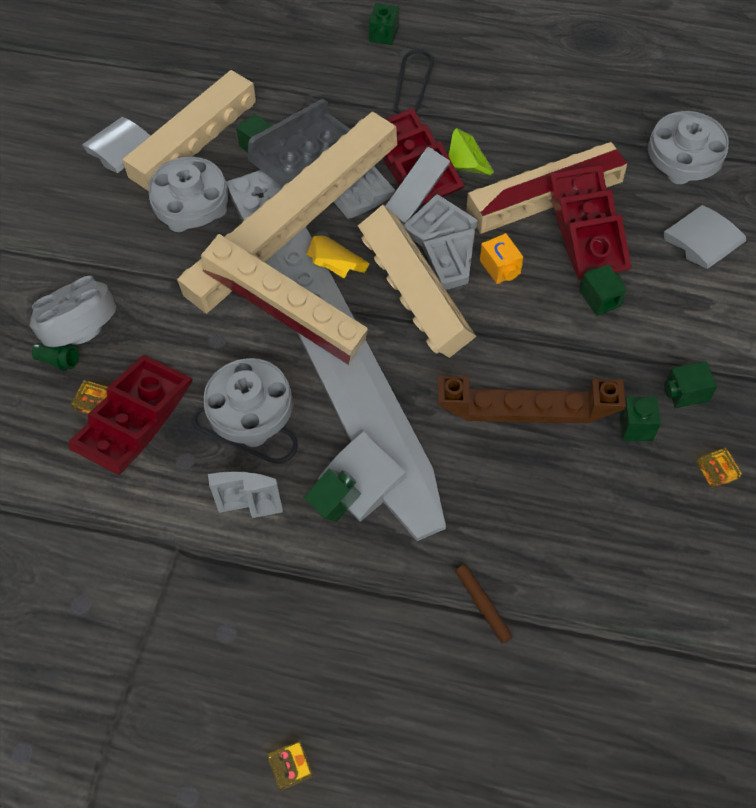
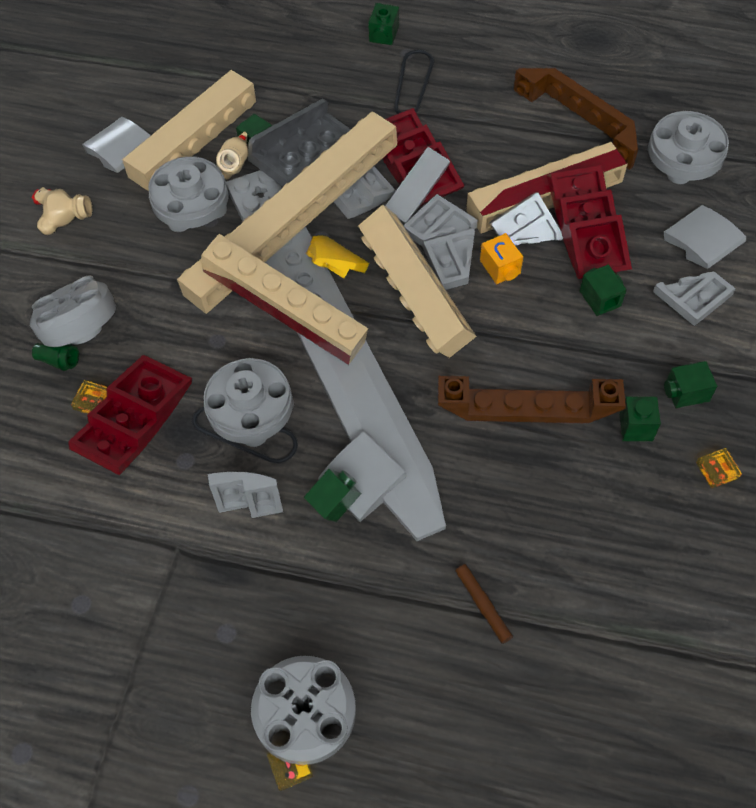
(60, 209): none -> tan animal
(232, 155): none -> tan animal
(280, 711): none -> light grey piece
(467, 155): lime slope -> none
(527, 222): none -> wing
(536, 81): none -> reddish brown slope
(695, 296): none -> light grey wing

